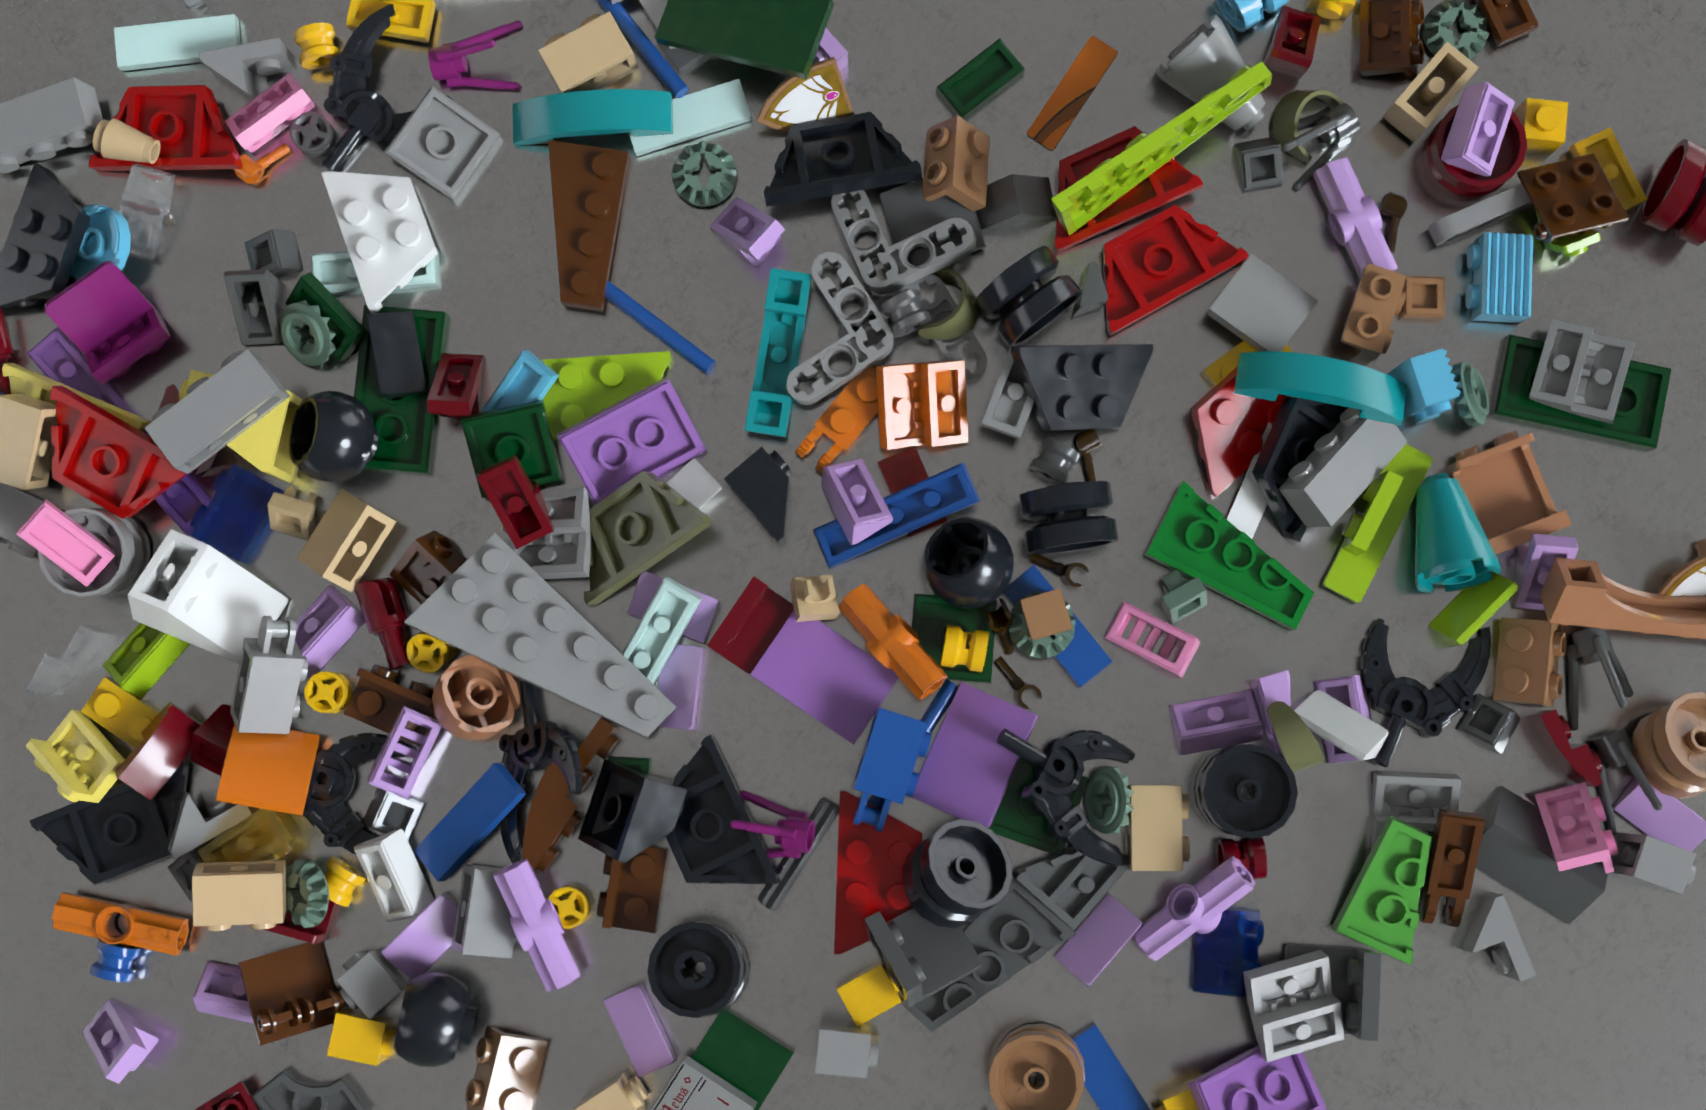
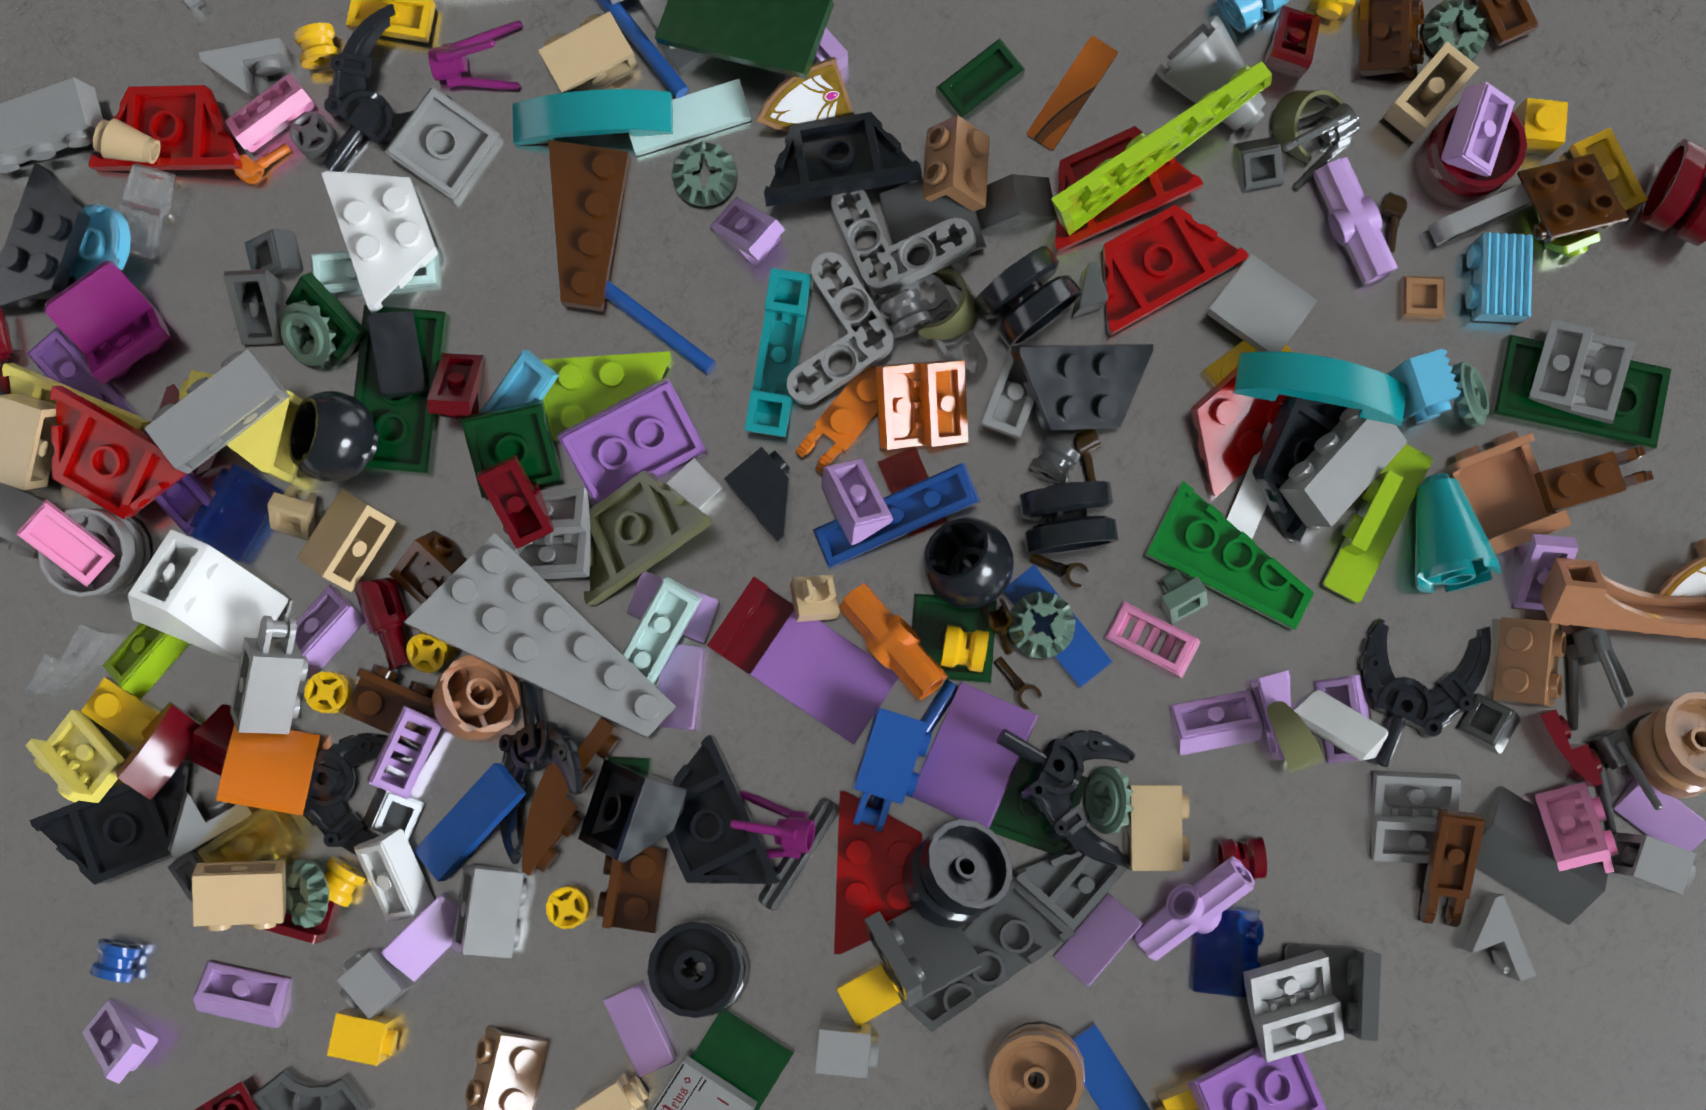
(96, 919): orange piece -> none
(173, 41): light aqua tile -> none
(290, 992): reddish brown hinge -> none
(433, 1020): black wheel -> none
(537, 925): lavender piece -> none
(1045, 614): medium nougat tile -> none
(1271, 791): black wheel -> none
(1372, 312): medium nougat bracket -> none
(1387, 891): bright green wing -> none
(1471, 610): lime slope -> none
(1588, 479): none -> reddish brown hinge

